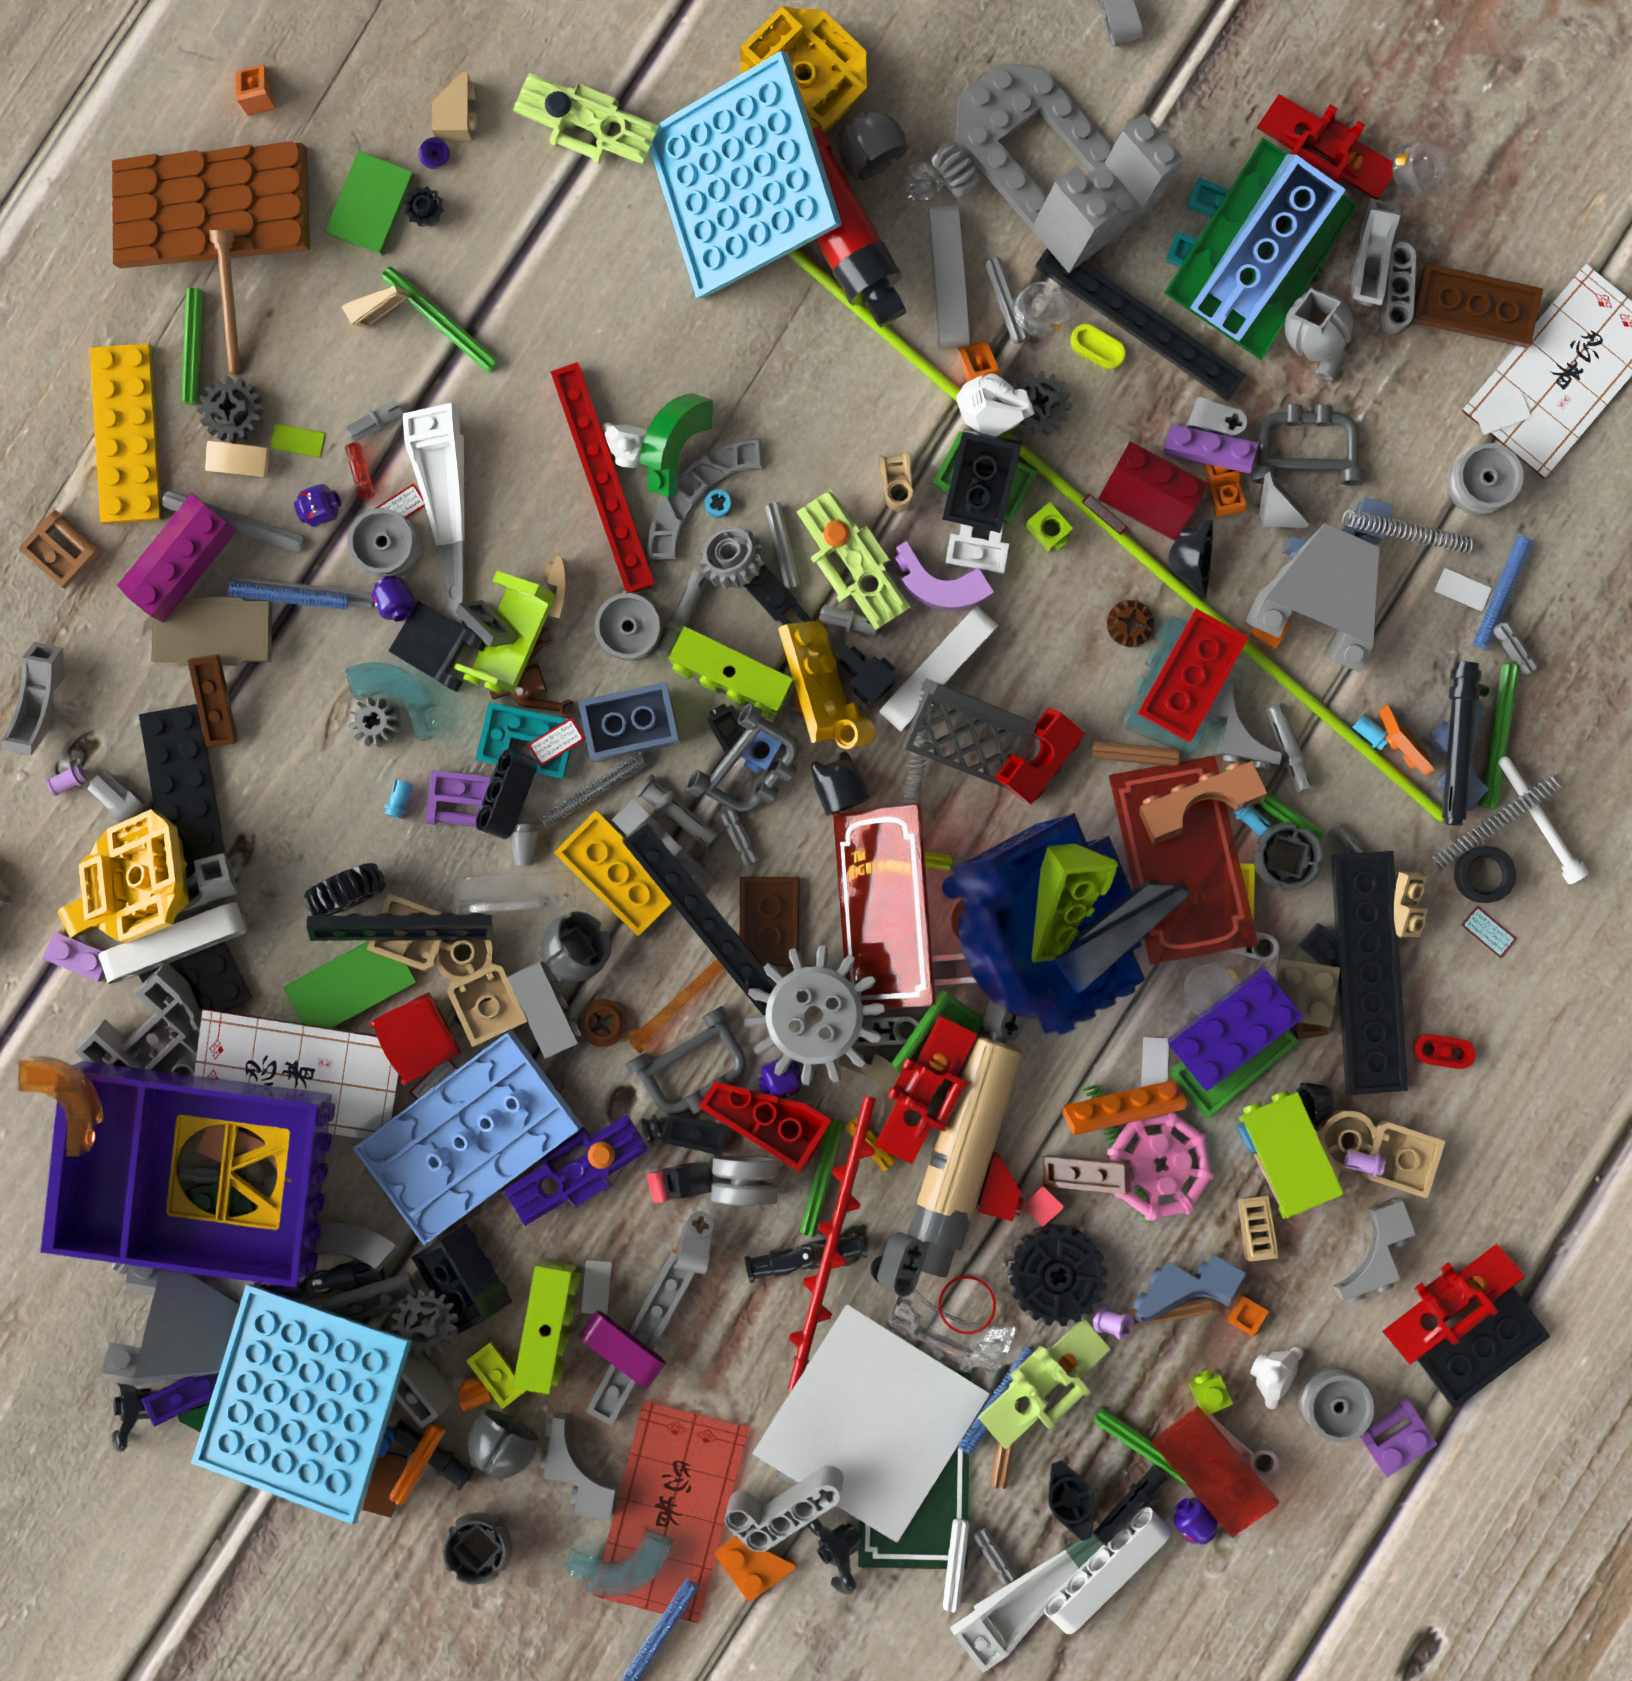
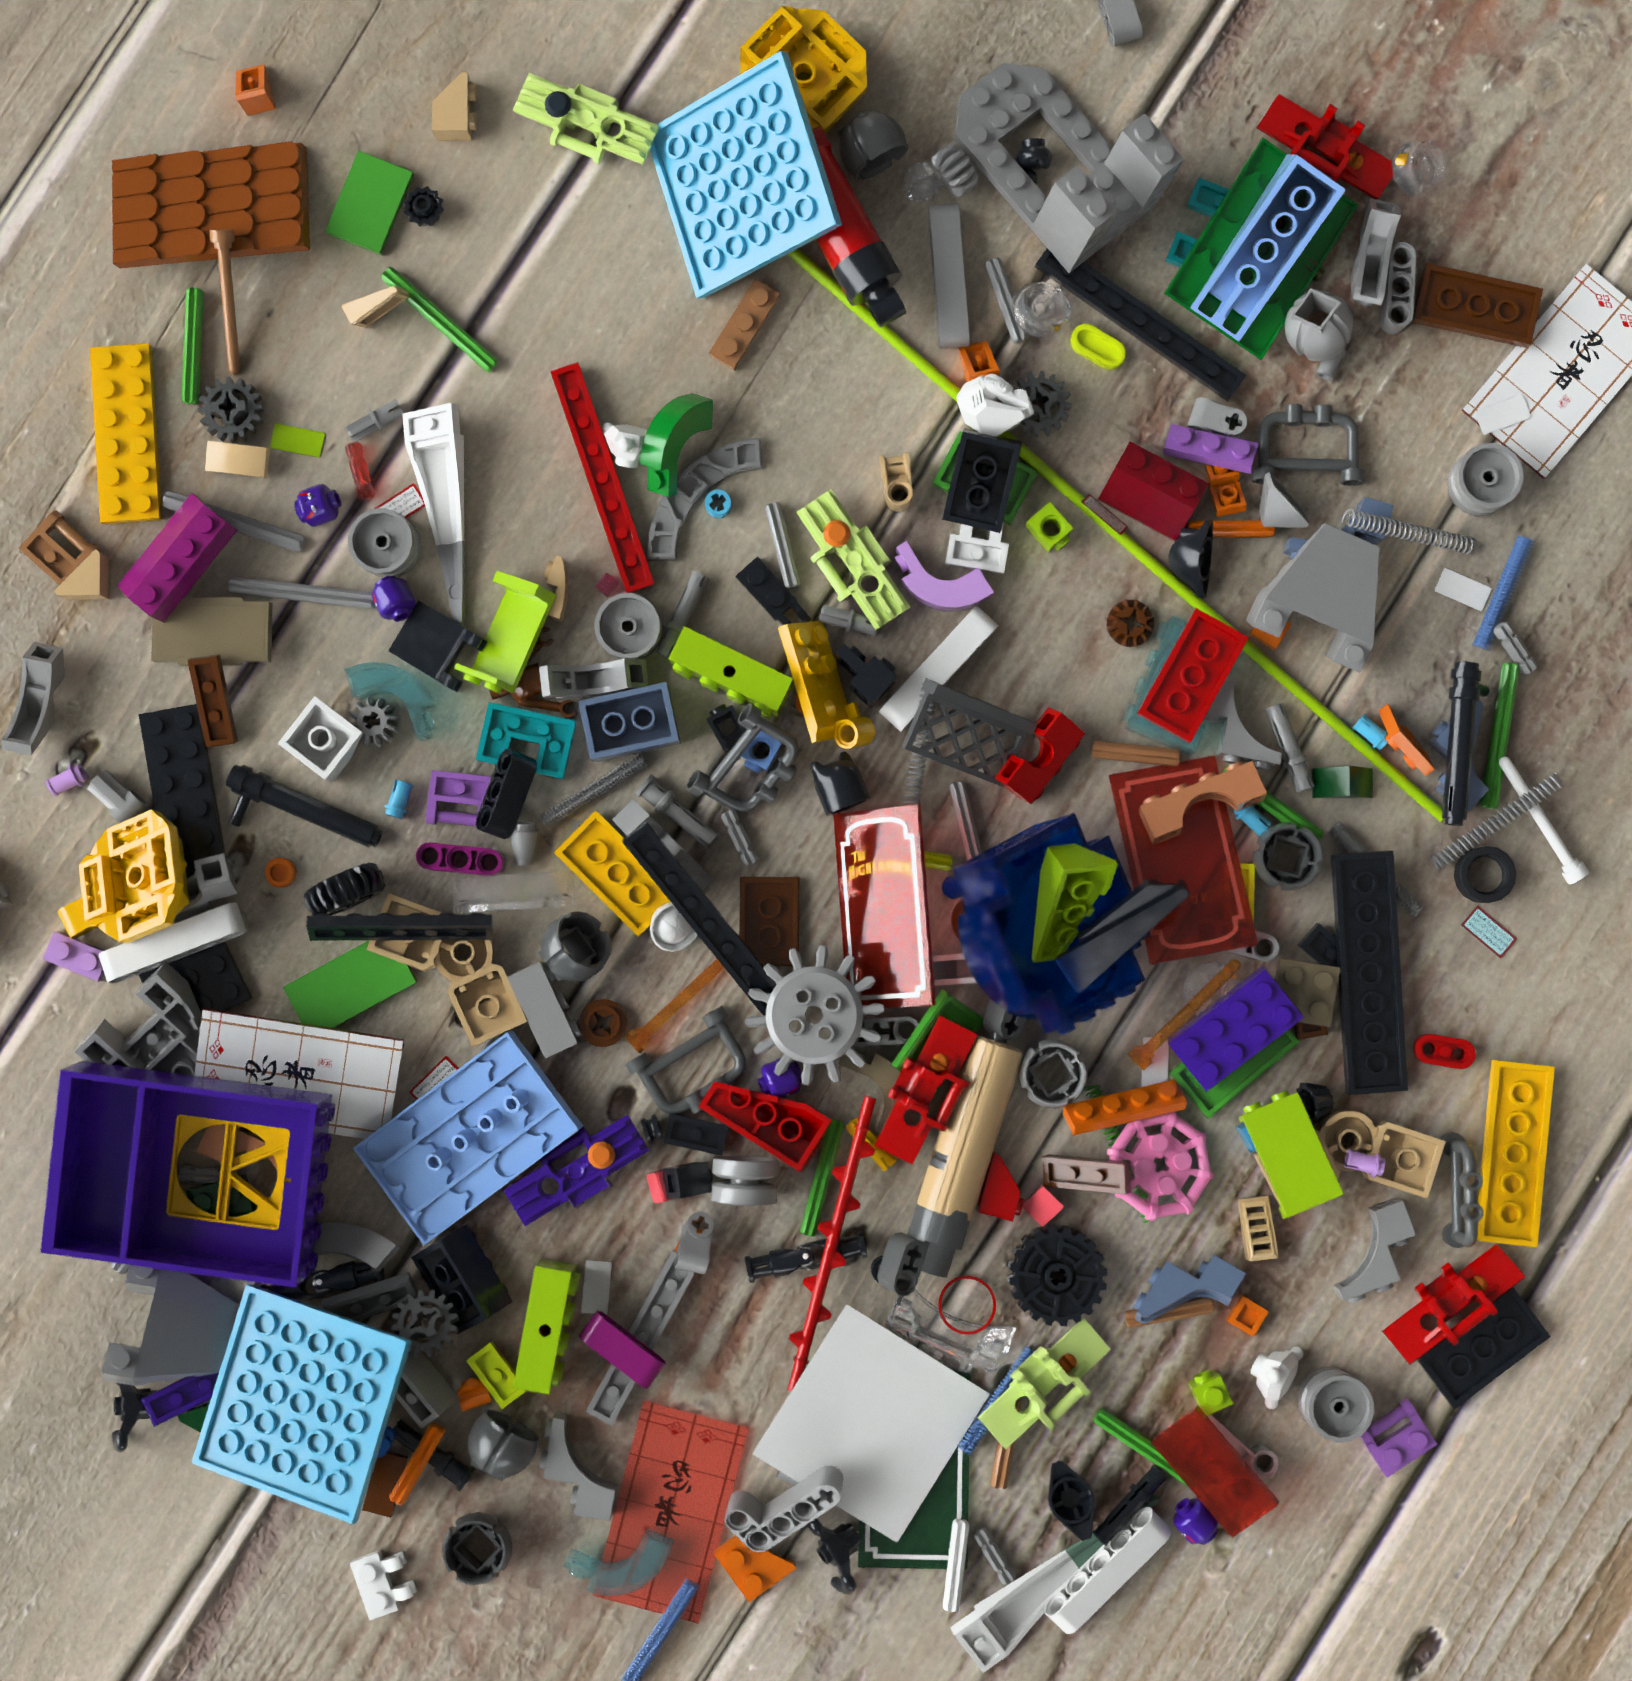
(71, 1090): clear orange arch -> none
(88, 580): none -> tan slope
(261, 788): none -> black cylinder
(280, 872): none -> orange tile
(288, 596): medium blue axle -> none
(322, 739): none -> white slope
(376, 1585): none -> white plate
(415, 1038): red piece -> none
(434, 153): dark purple tile -> none
(446, 857): none -> magenta beam
(485, 623): dark grey plate -> none
(556, 741): white sticker -> none
(593, 679): none -> light grey arch
(606, 585): none -> clear pink piece
(670, 929): none -> white hat
(732, 557): light grey gear -> none
(744, 324): none -> medium nougat plate
(965, 819): none -> light grey axle
(1033, 157): none -> black animal
(1062, 1093): none -> light grey piece
(1113, 1323): lavender bush -> none
(1143, 1054): none -> clear orange piece
(1236, 528): none -> orange axle
(1342, 782): none -> dark green slope
(1408, 914): tan slope -> none
(1462, 1158): none -> dark grey bar
(1515, 1152): none -> yellow plate

